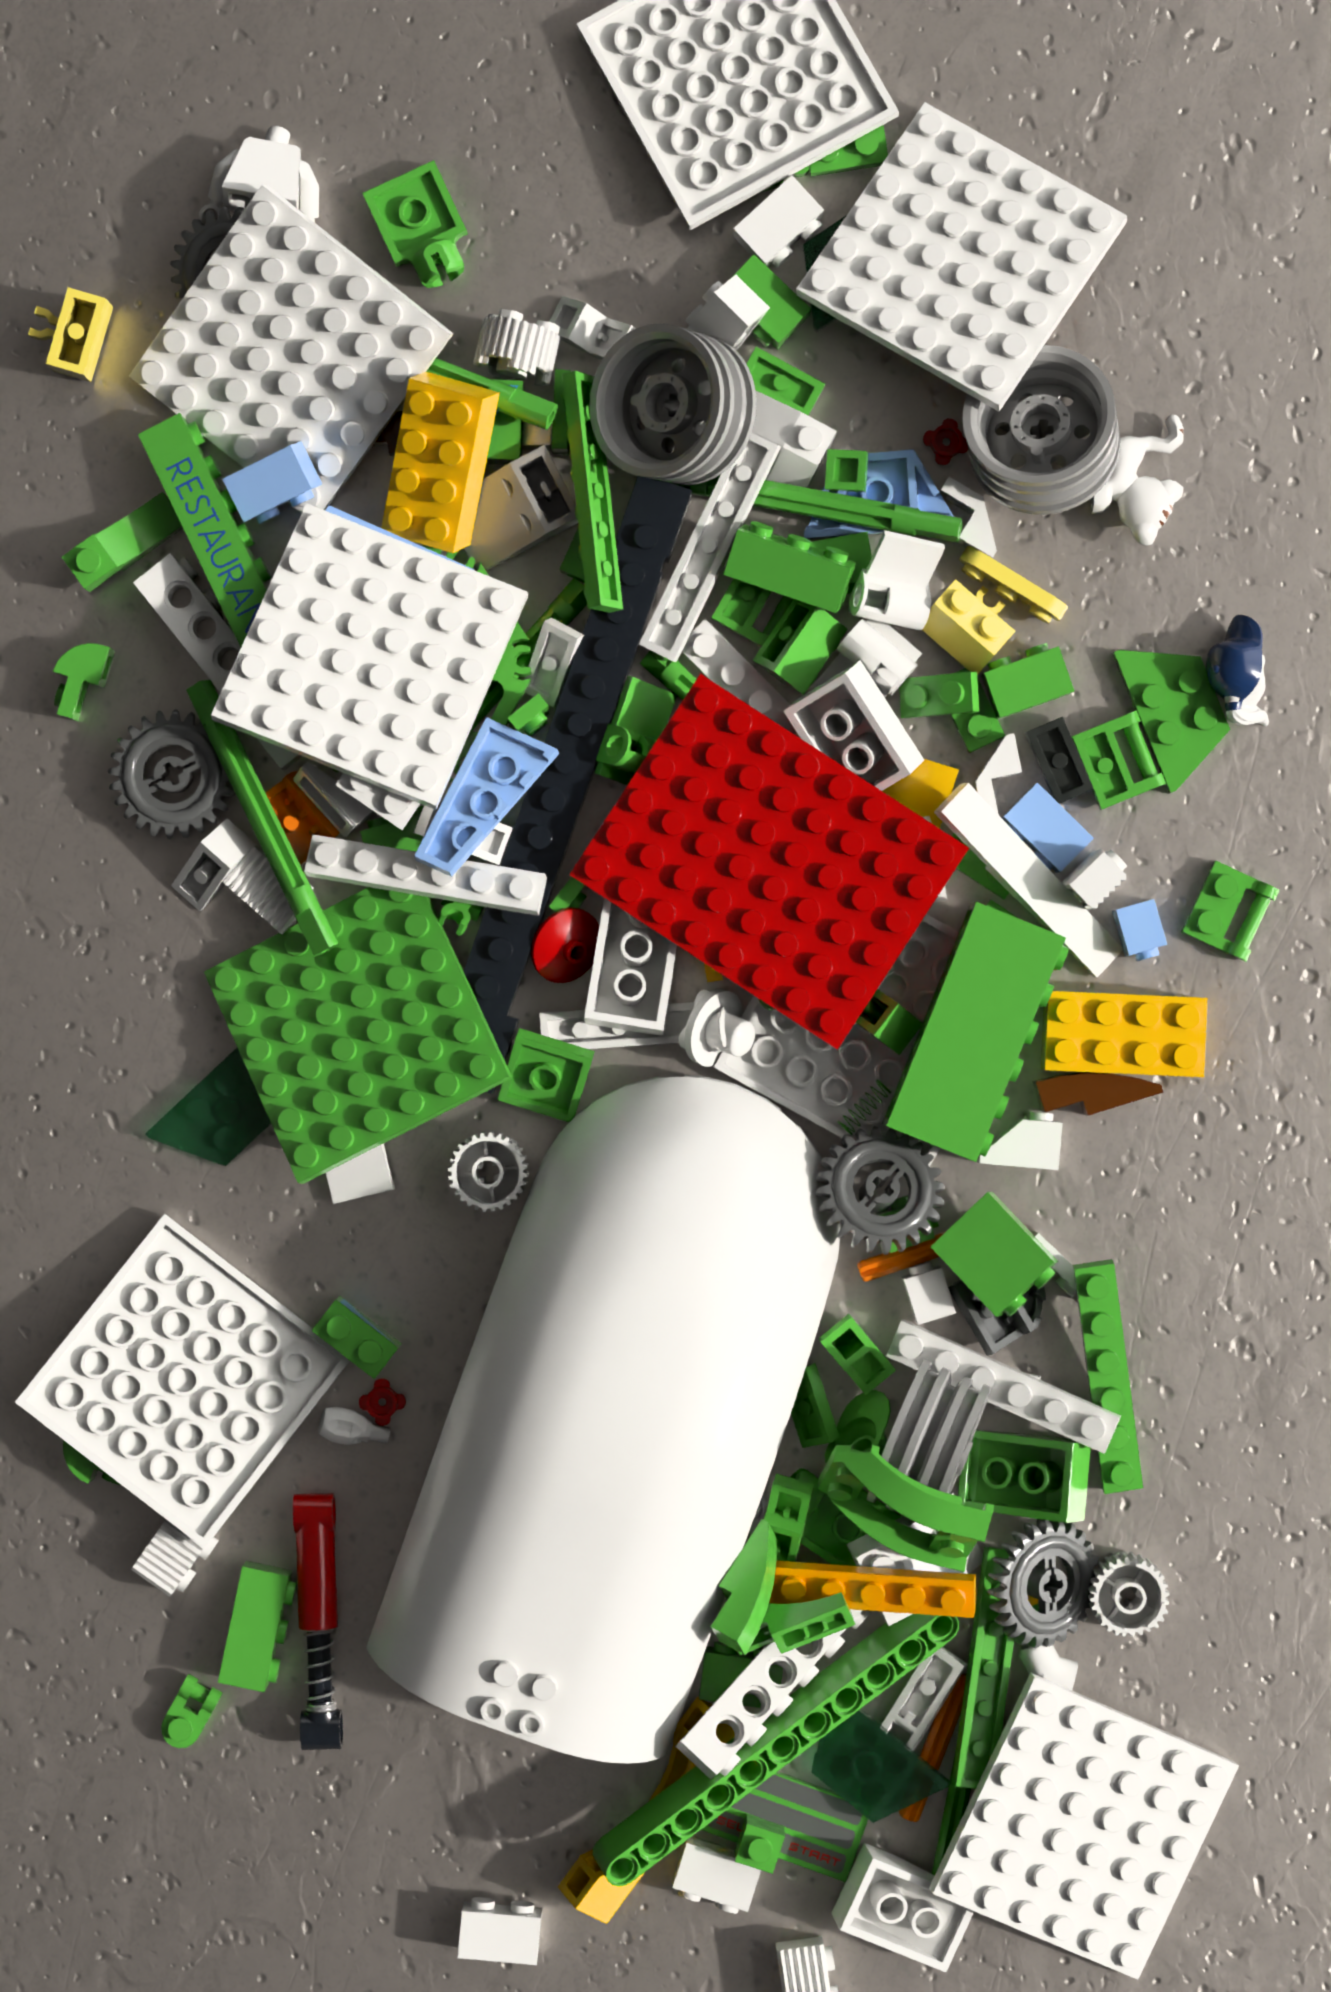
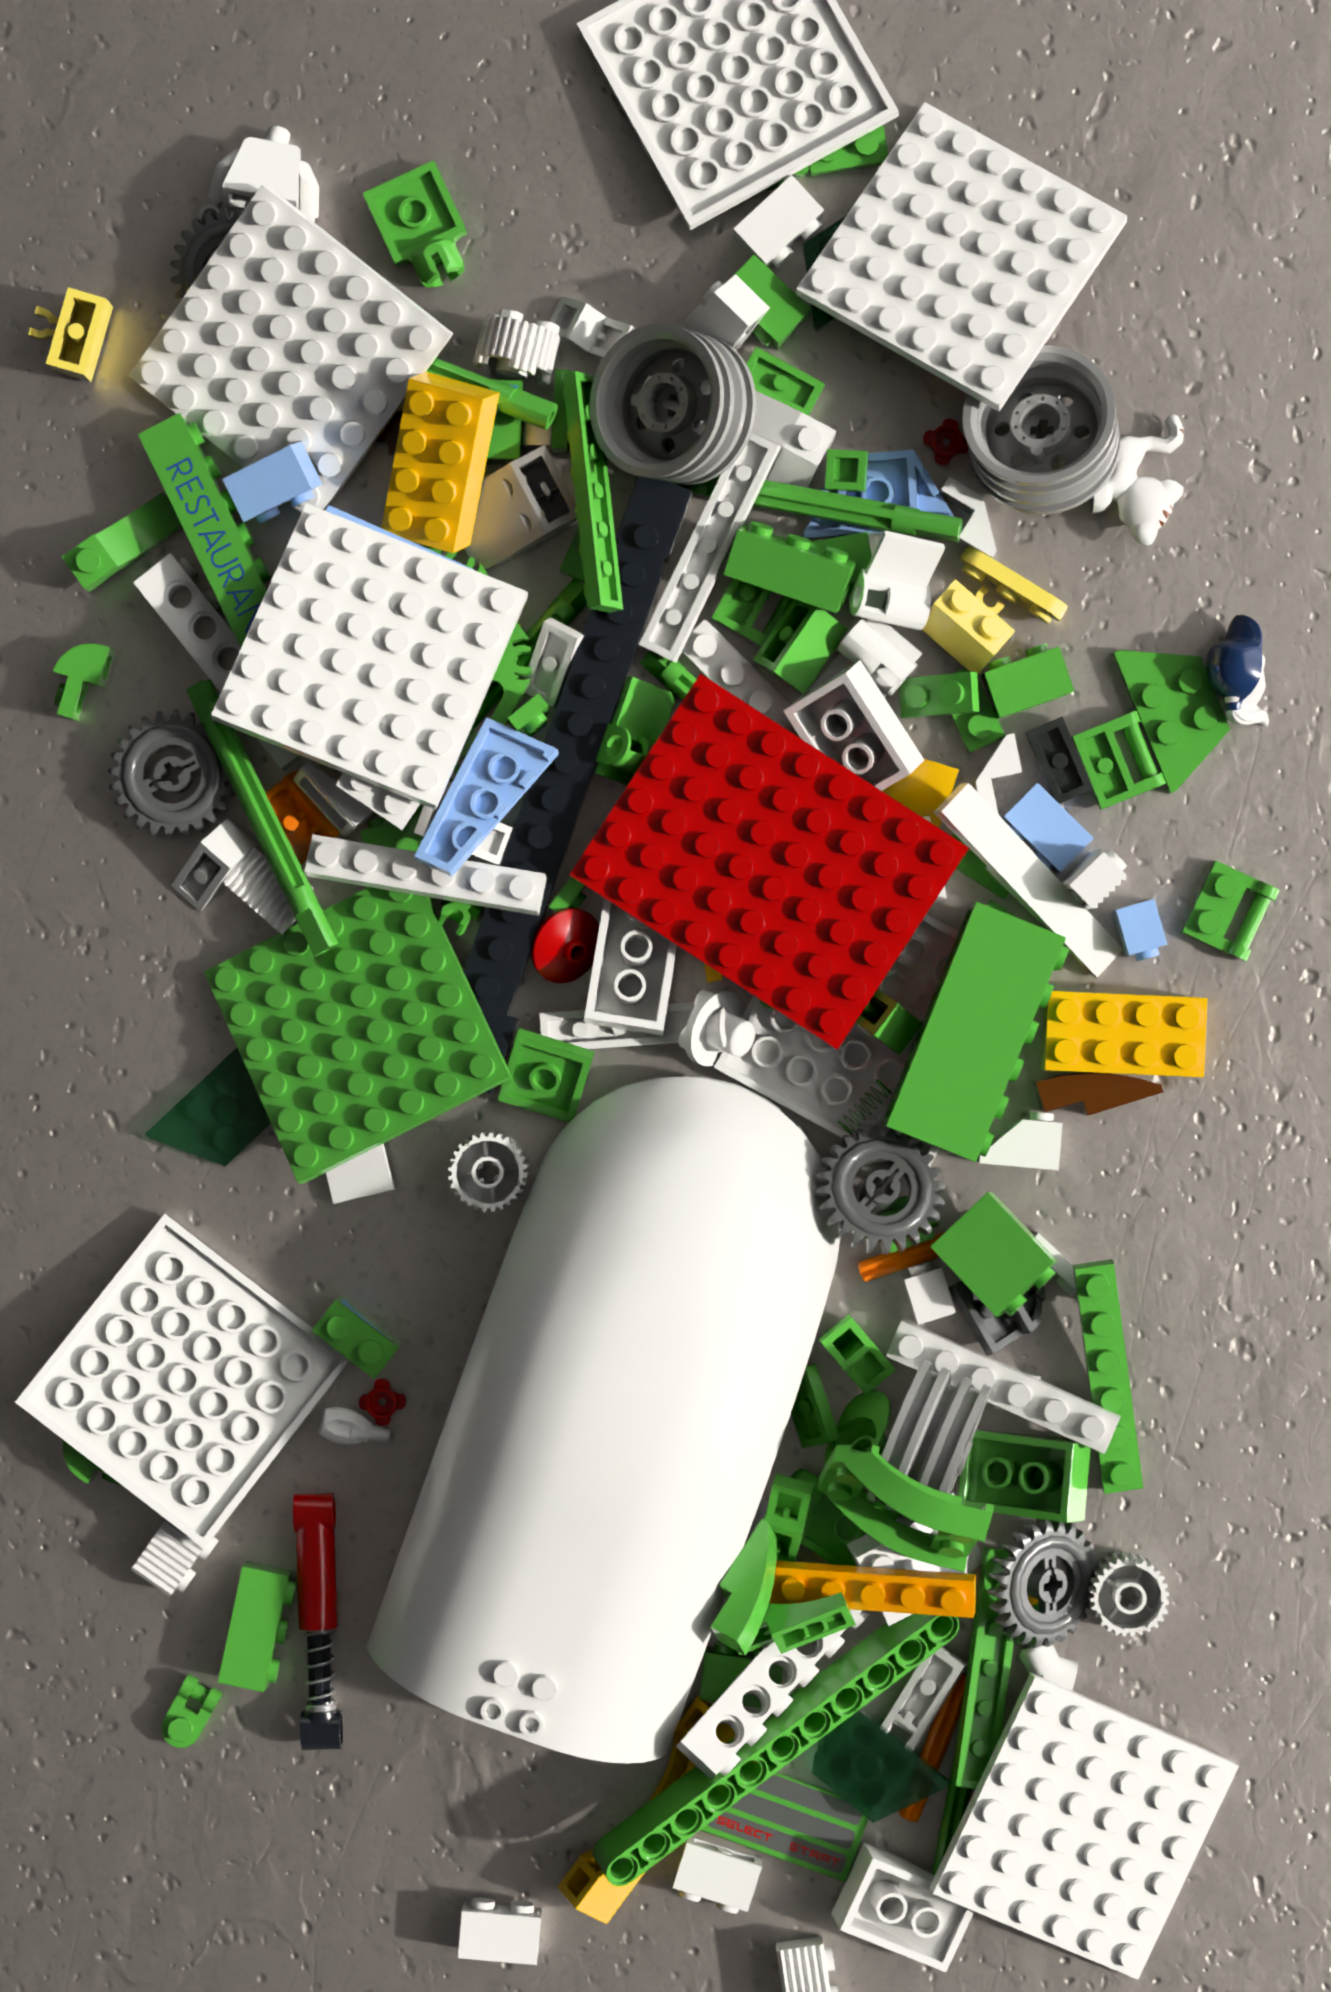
(759, 1843): bright green brick -> none

